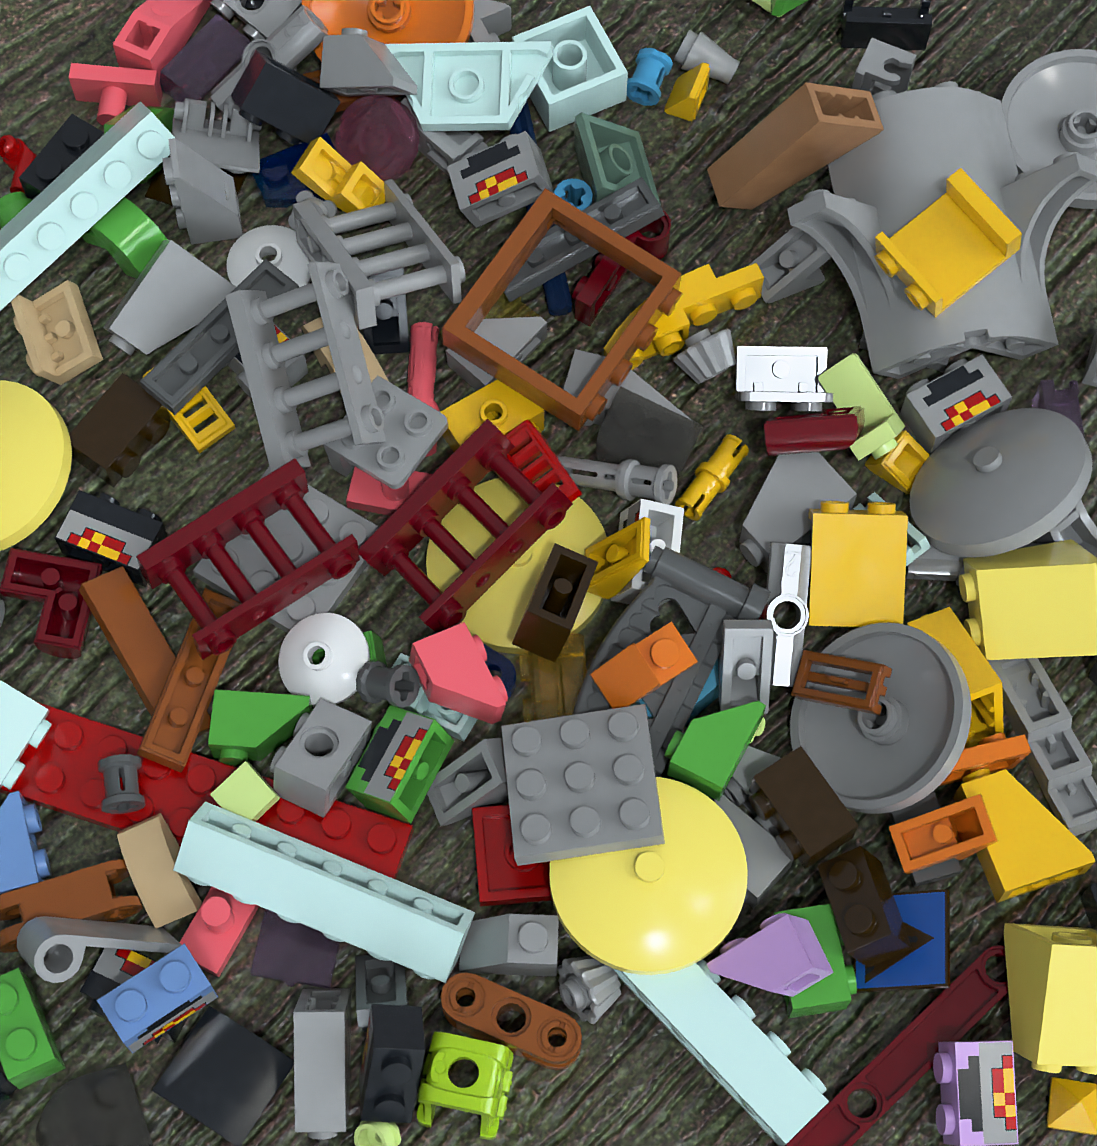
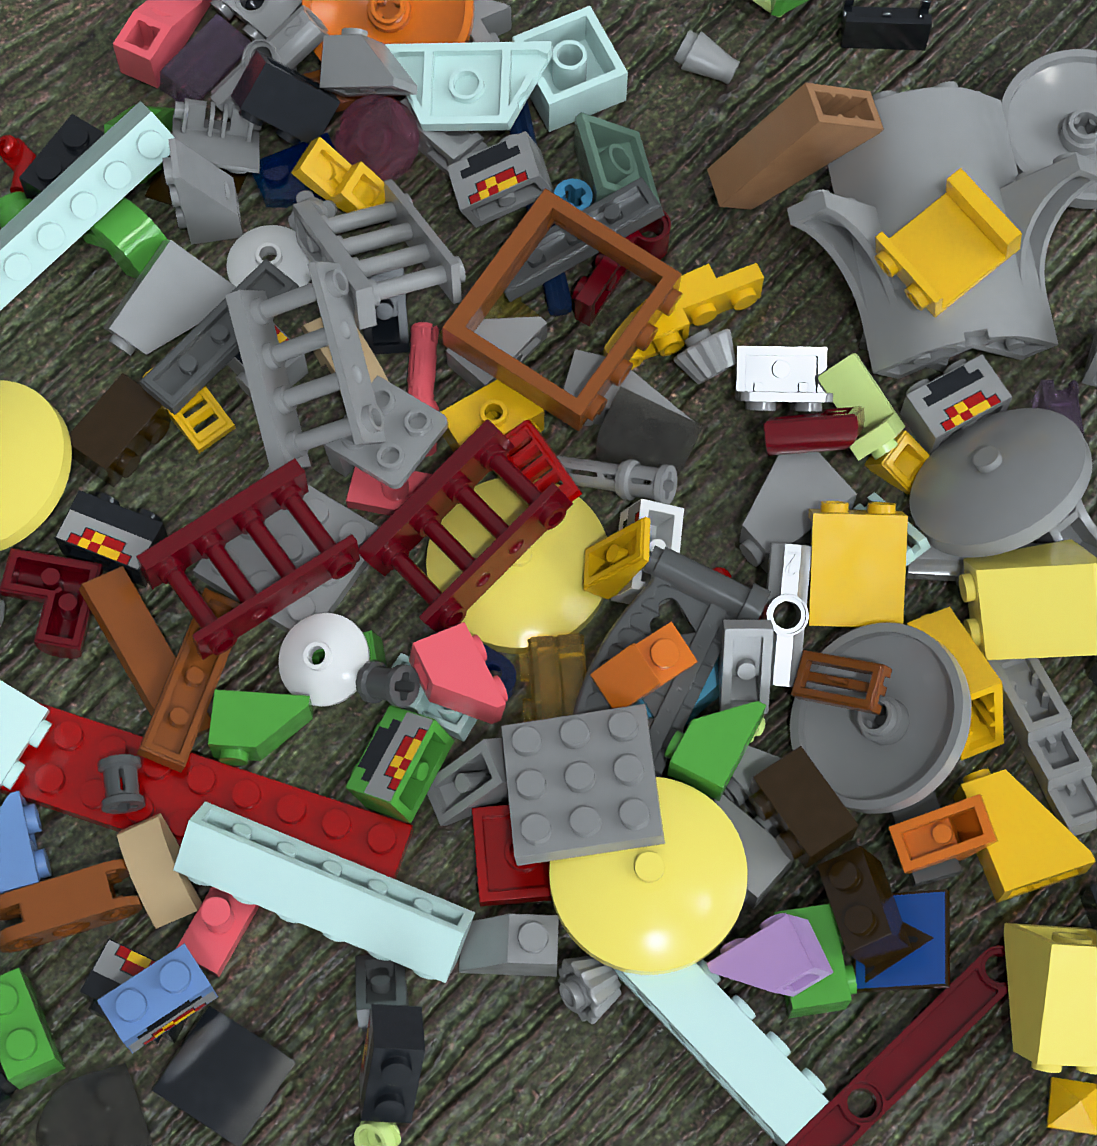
(57, 333): tan bracket -> none
(57, 945): light grey door -> none
(114, 88): coral tile -> none
(245, 793): yellowish green tile -> none
(294, 953): clear purple piece -> none
(318, 780): light grey brick -> none
(322, 1061): light grey slope -> none
(483, 1097): lime piece -> none
(492, 1001): dark orange piece -> none
(555, 603): dark brown brick -> none
(648, 76): dark azure bush -> none
(688, 93): yellow slope -> none
(712, 477): yellow pin -> none
(791, 265): light grey slope -> none
(884, 68): light grey hinge -> none
(976, 1093): brick -> none
(991, 753): orange plate -> none

